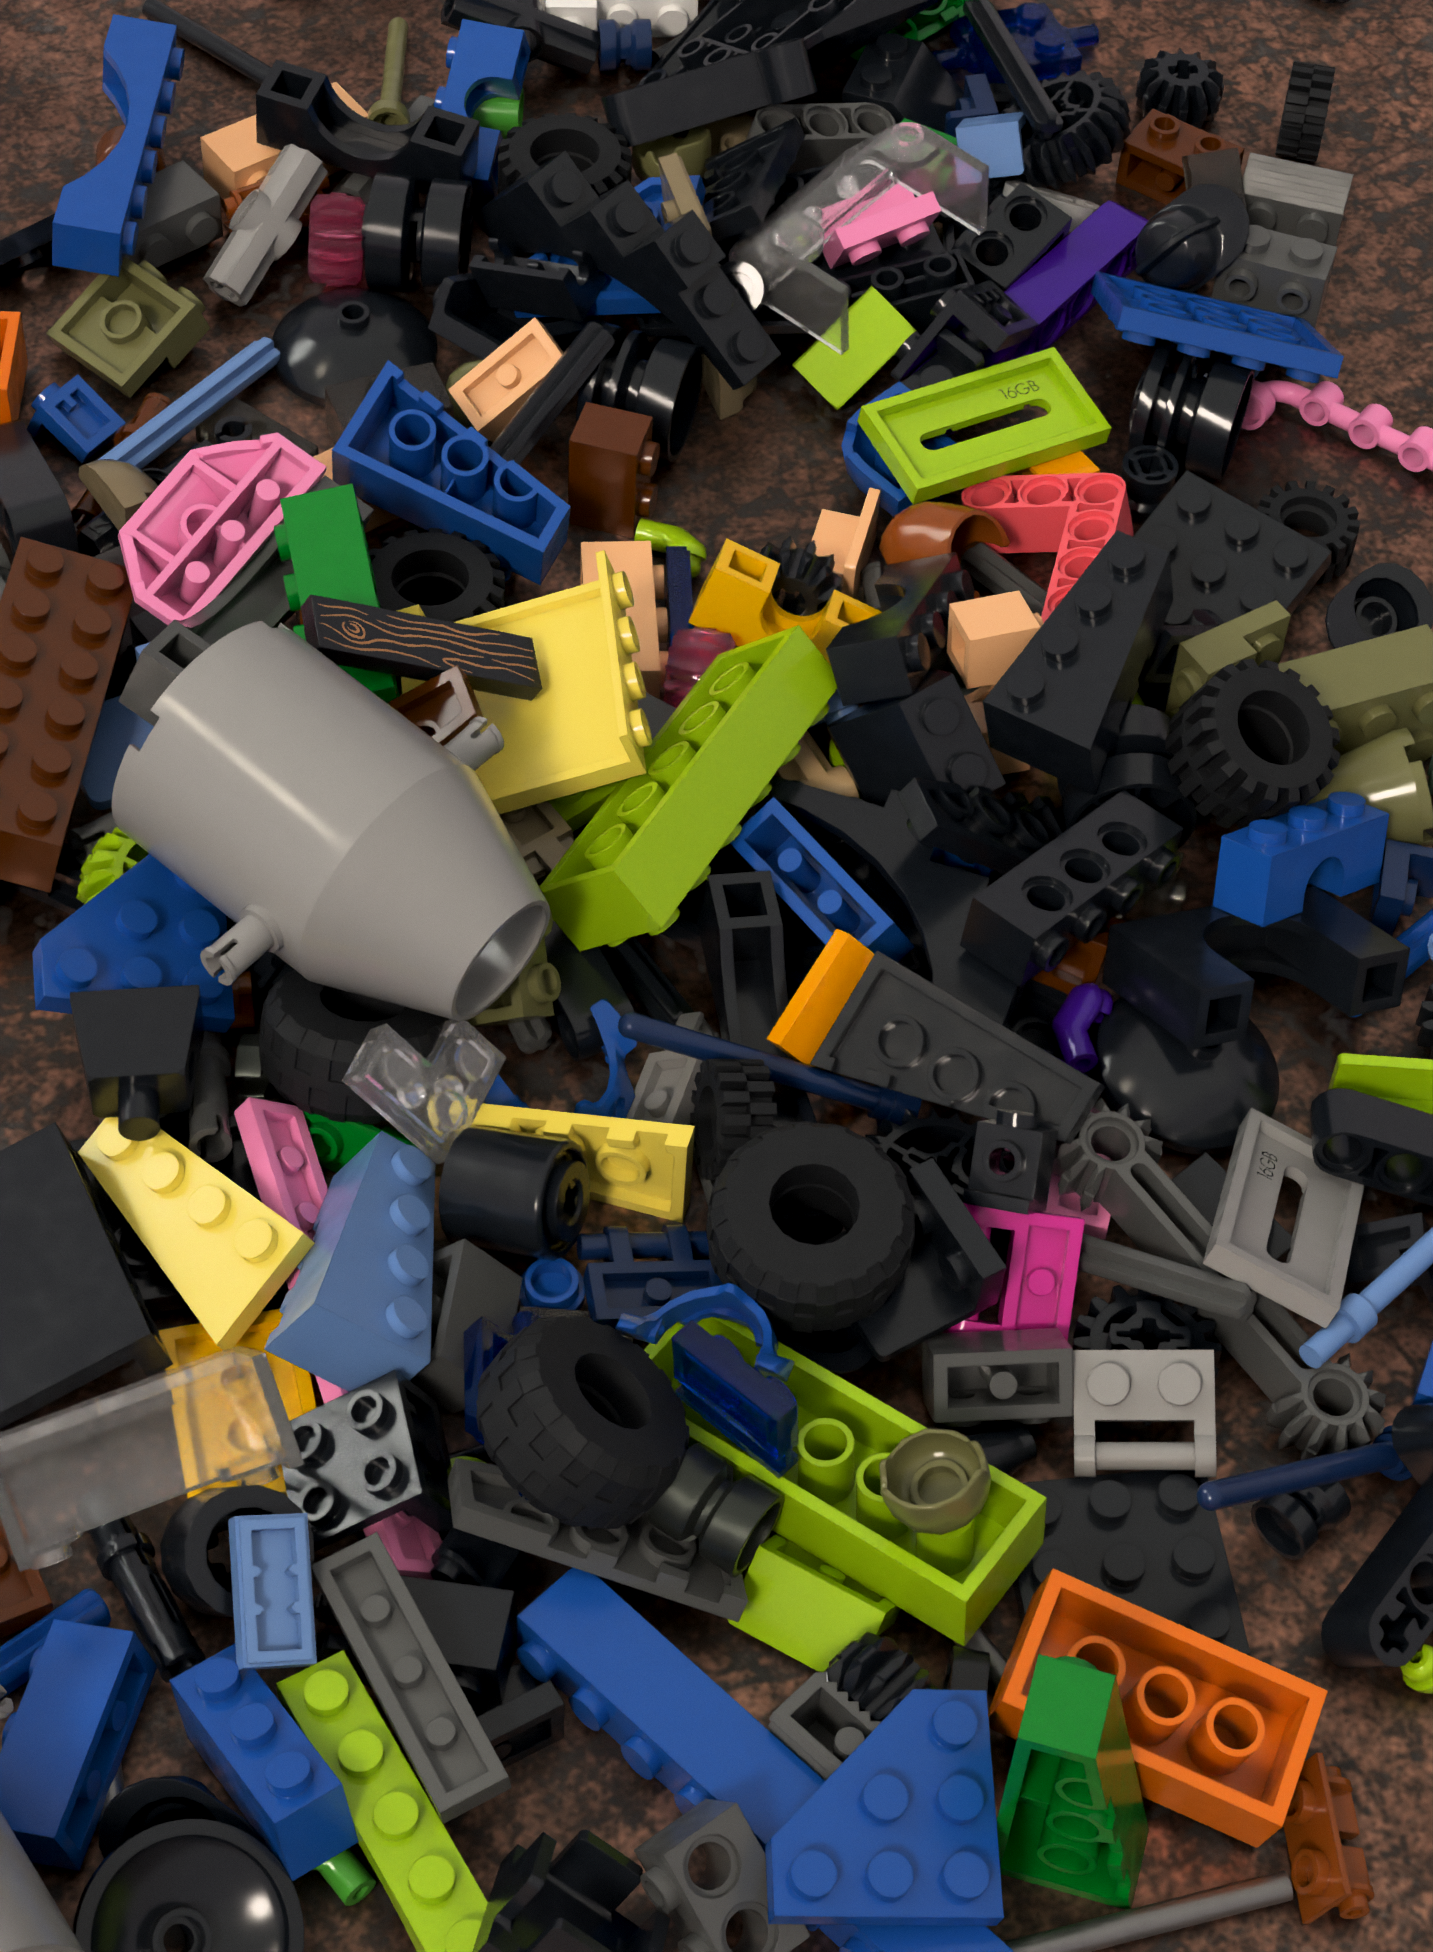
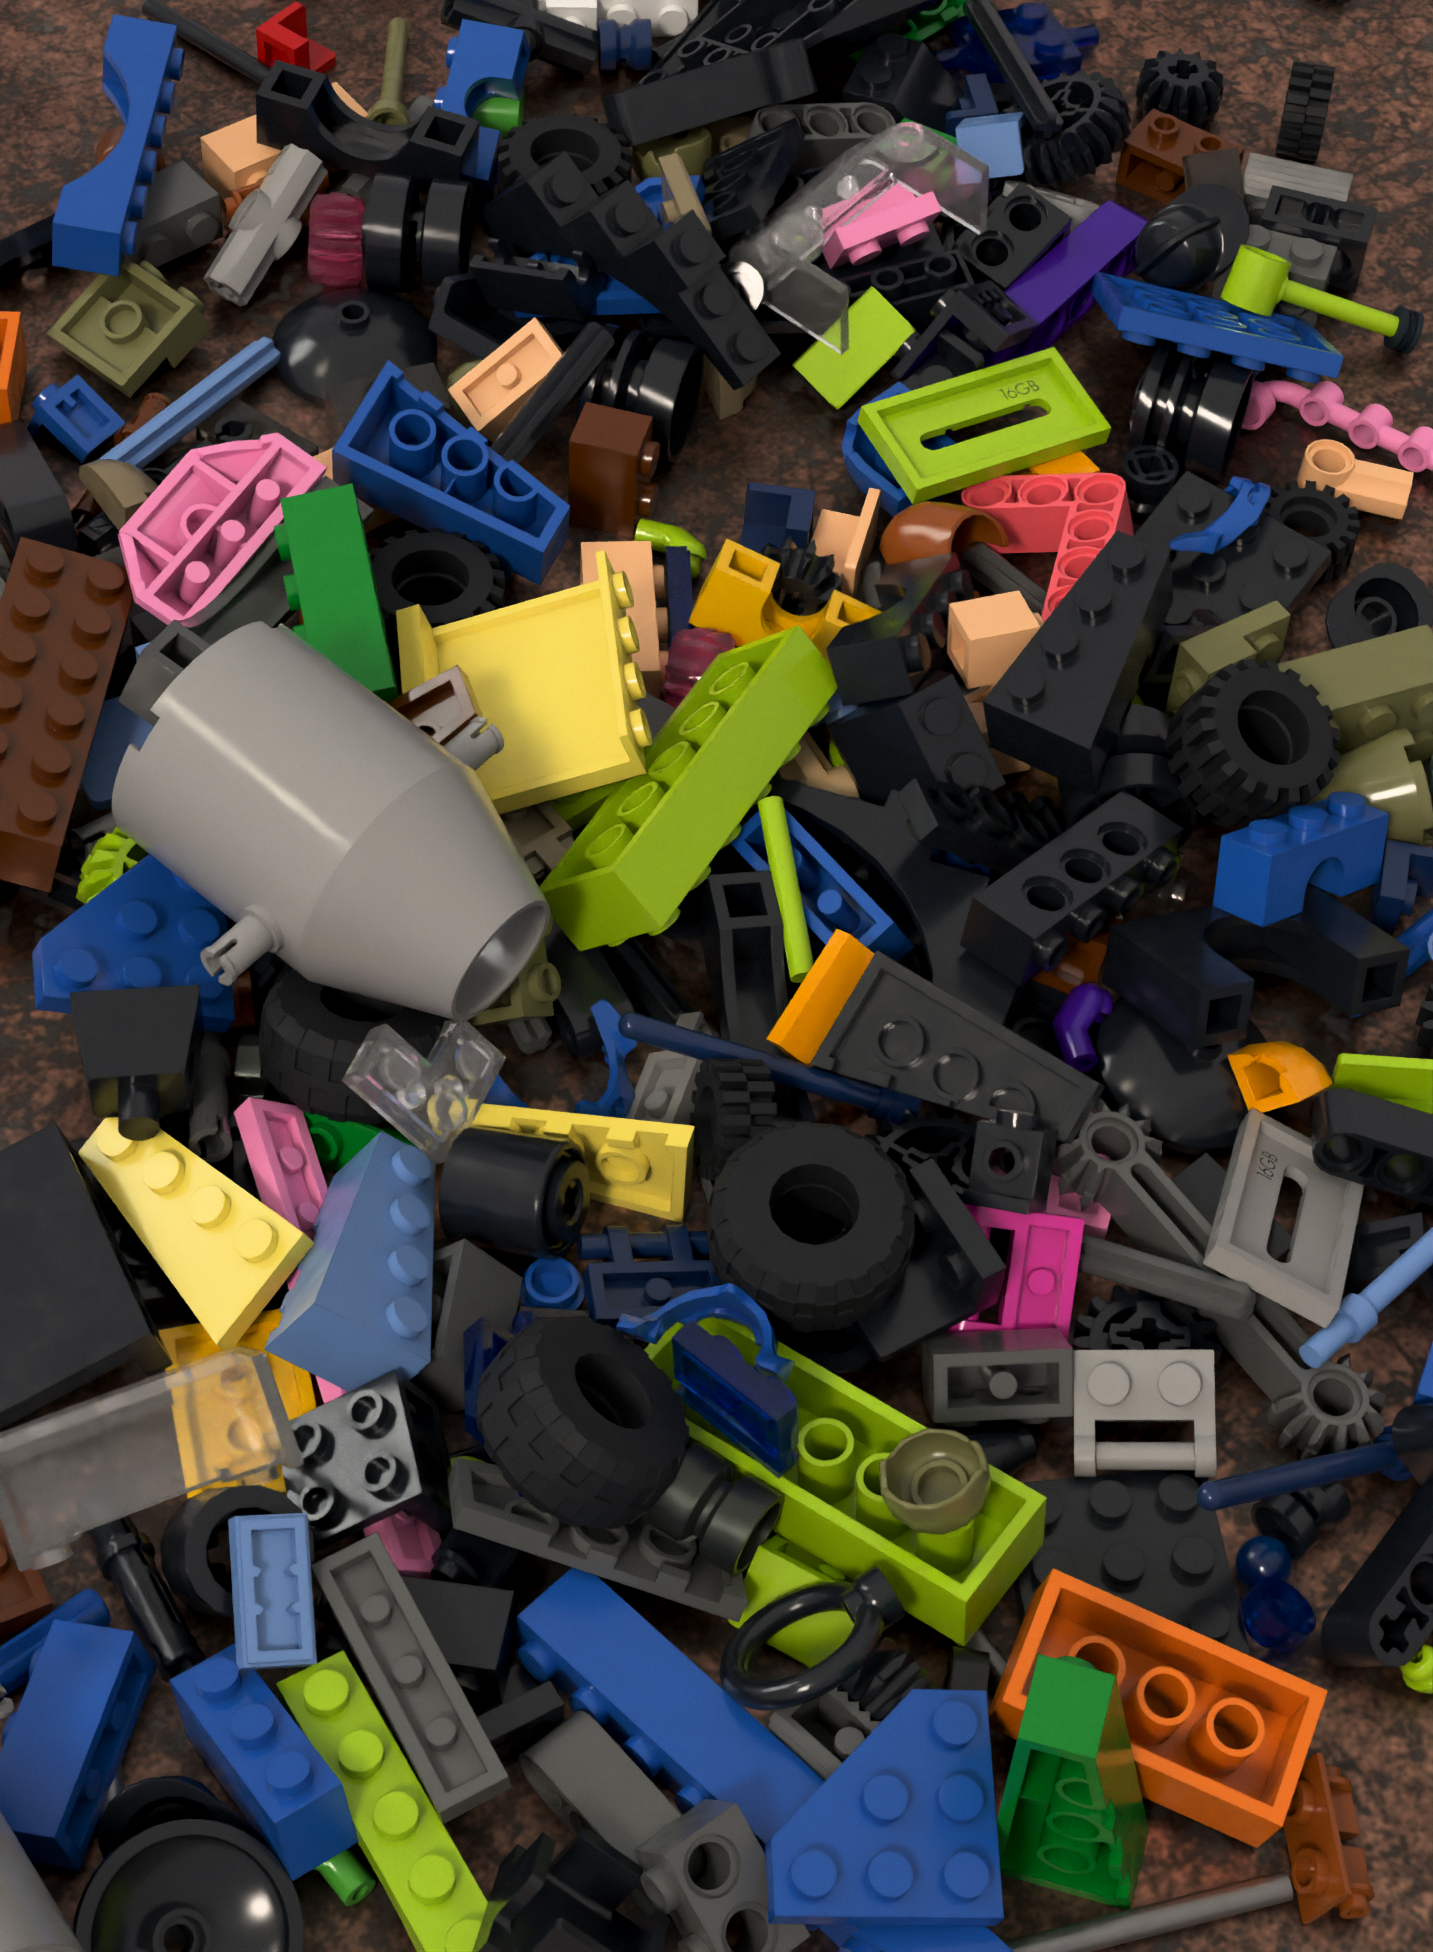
(286, 40): none -> red panel
(420, 646): black tile -> none
(601, 1791): none -> dark grey beam
(775, 514): none -> dark blue panel
(786, 887): none -> lime bar
(870, 1607): none -> black piece
(1243, 512): none -> blue helmet
(1261, 280): none -> lime piece
(1272, 1608): none -> clear blue plate
(1277, 1074): none -> light orange brick
(1328, 222): none -> black brick
(1366, 484): none -> light nougat piece

